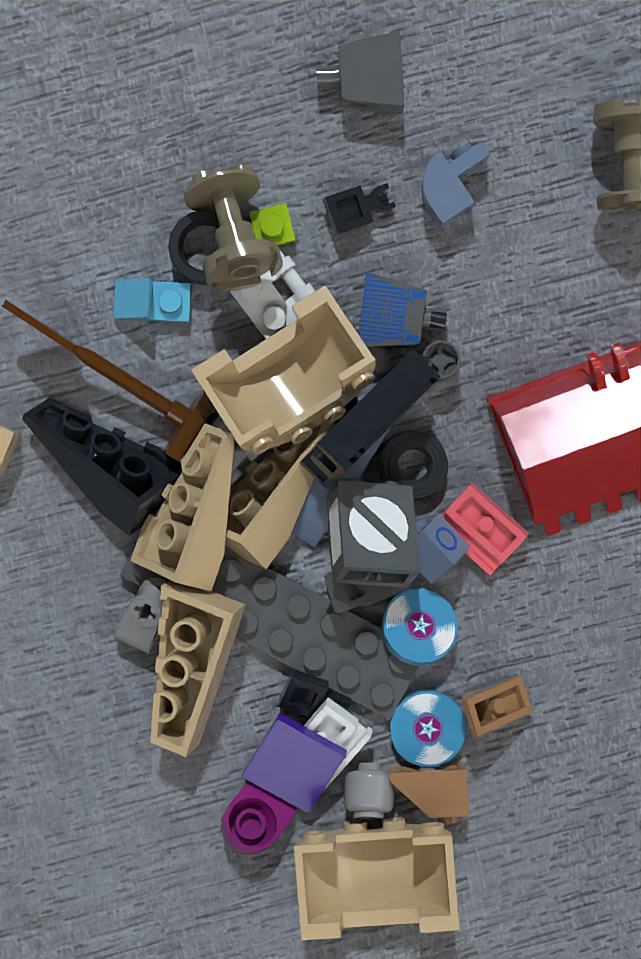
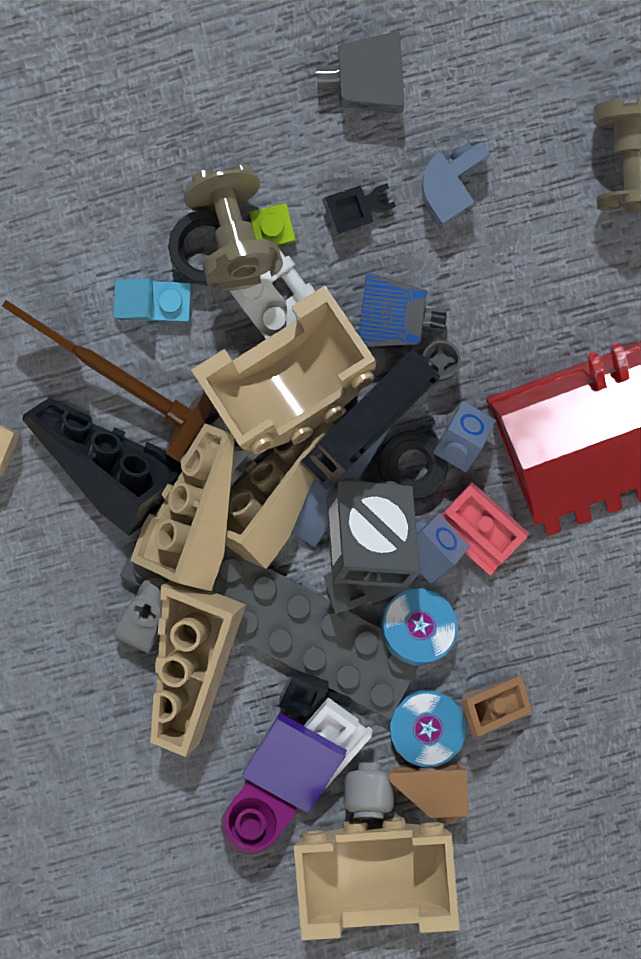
(464, 436): none -> sand blue brick

